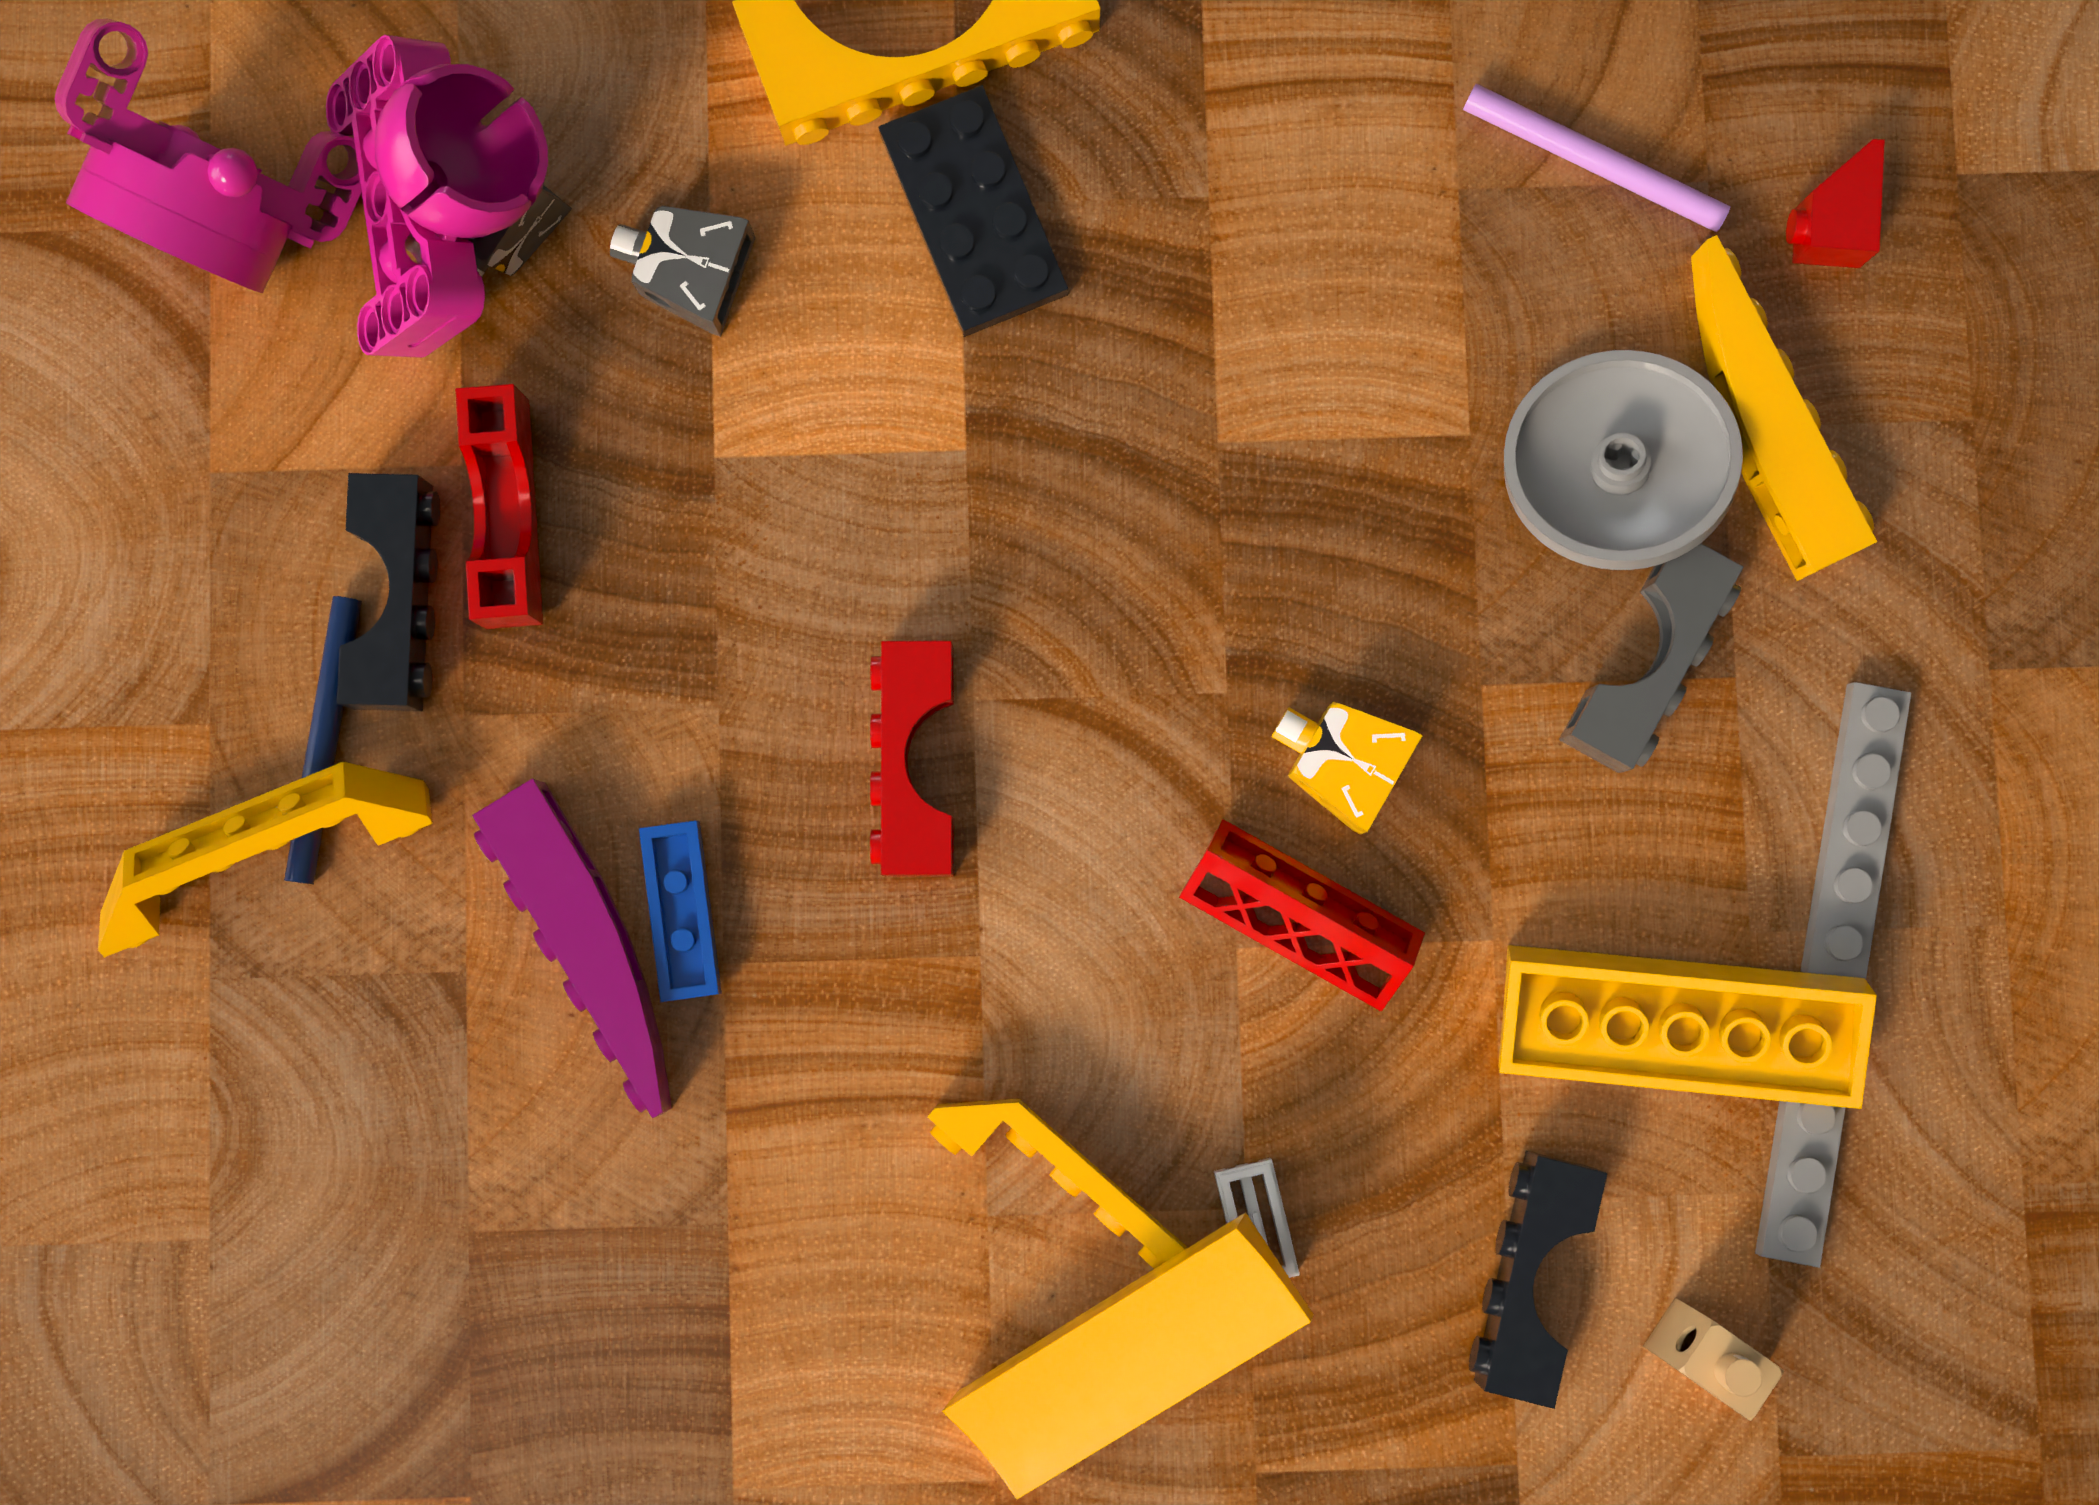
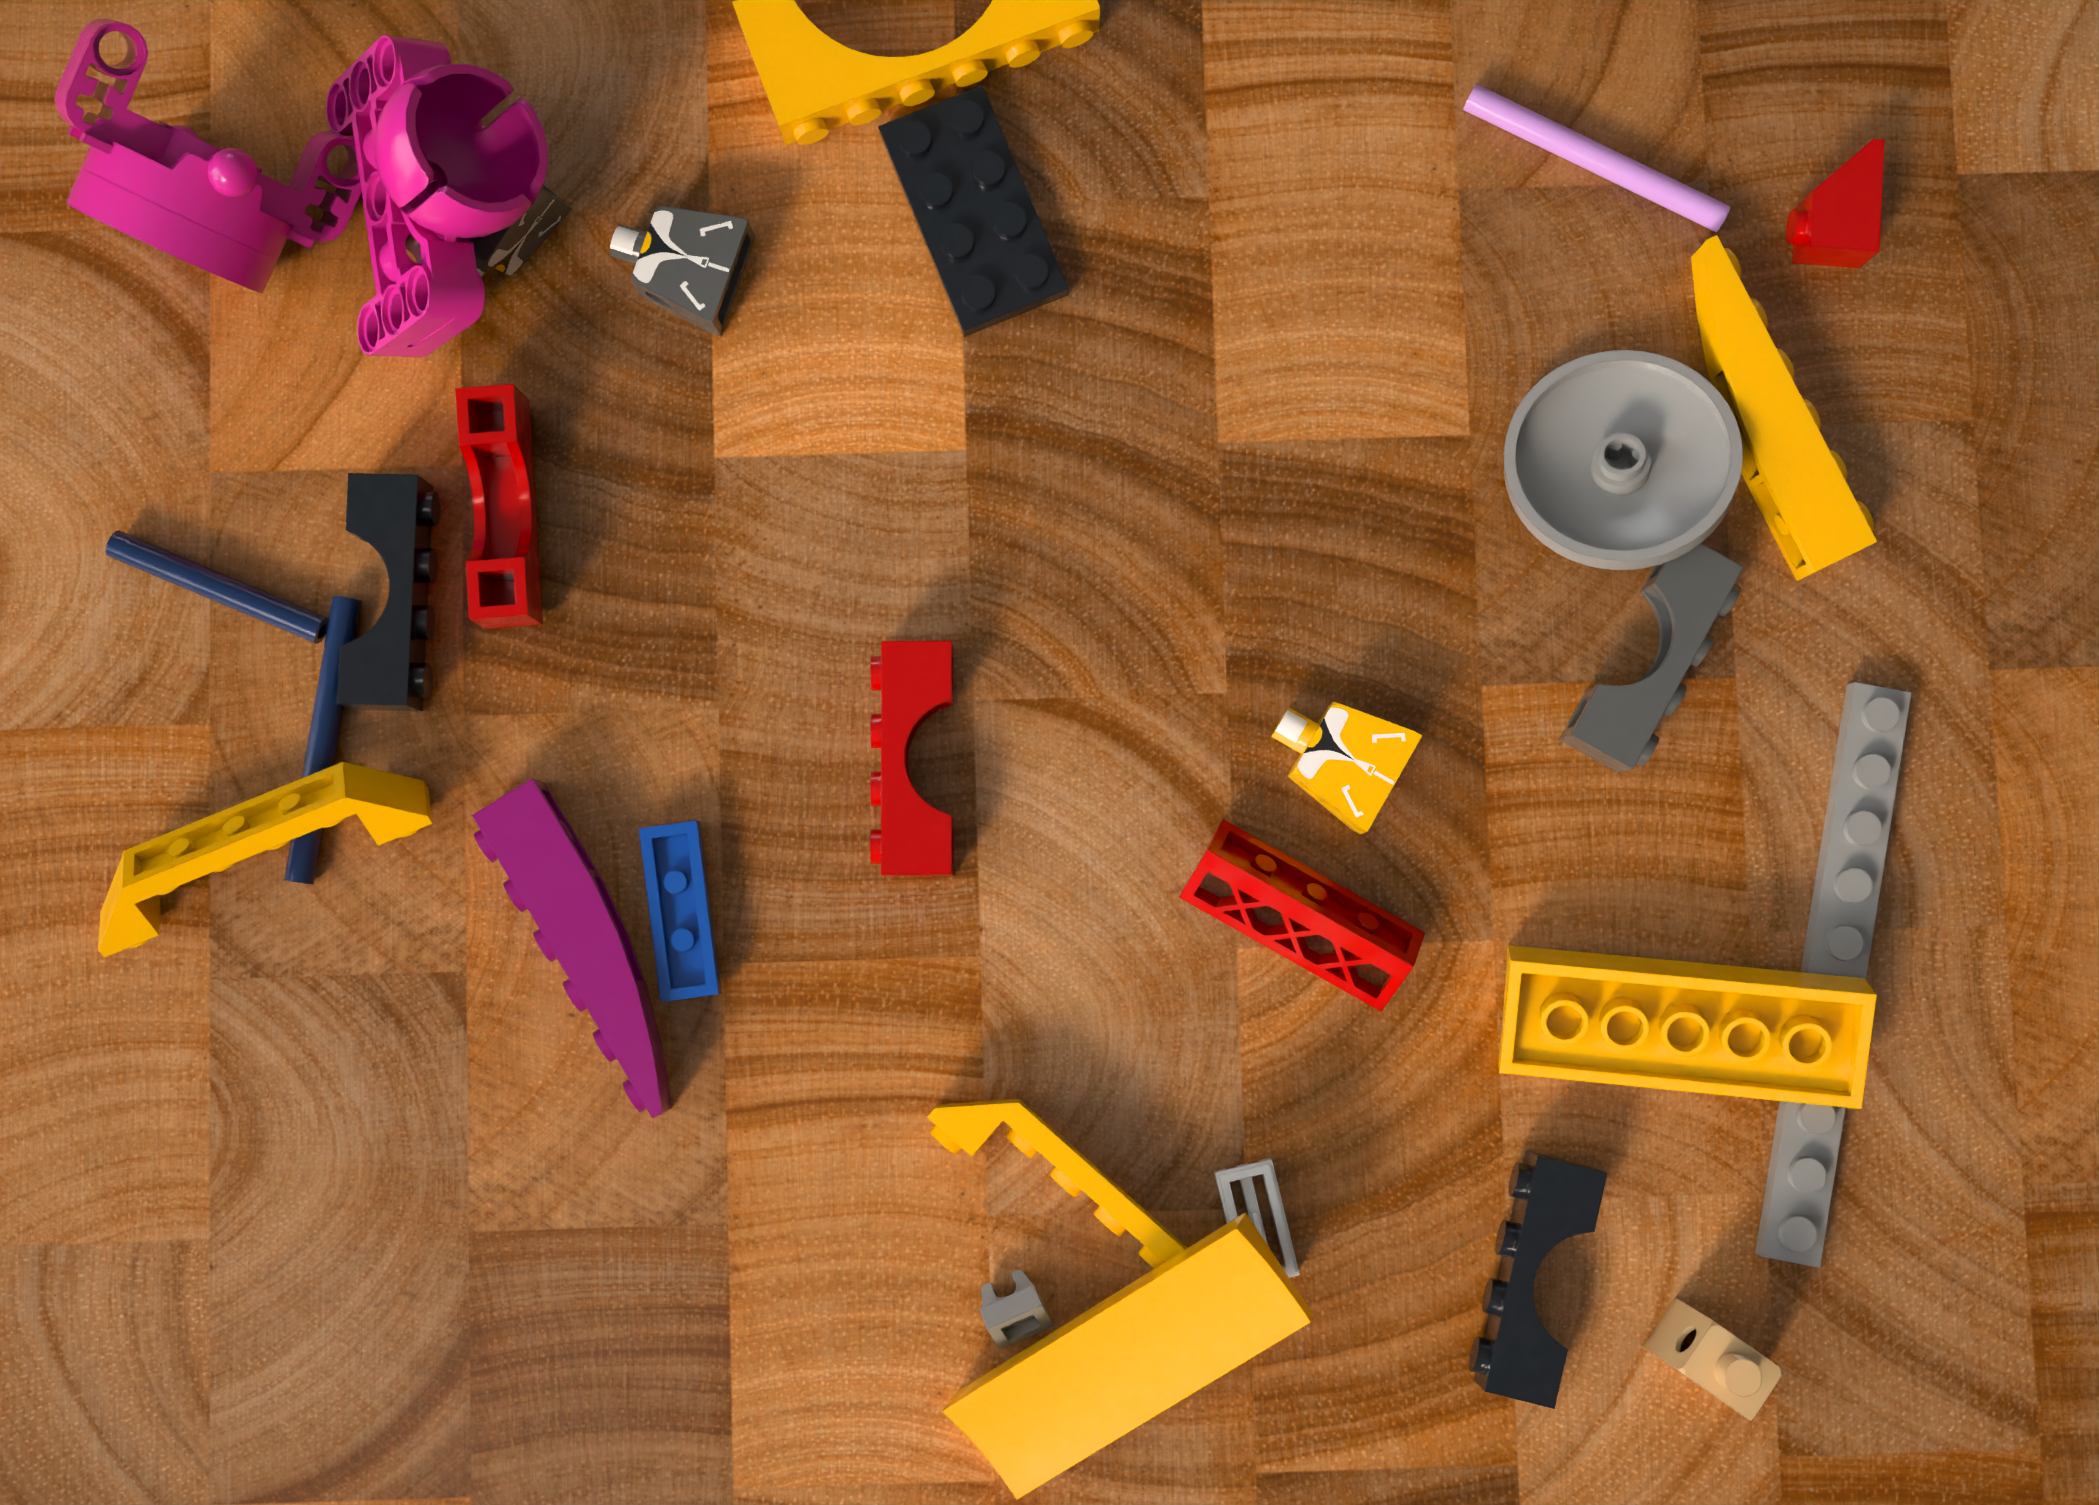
(217, 586): none -> dark blue piece
(1015, 1315): none -> light grey tile

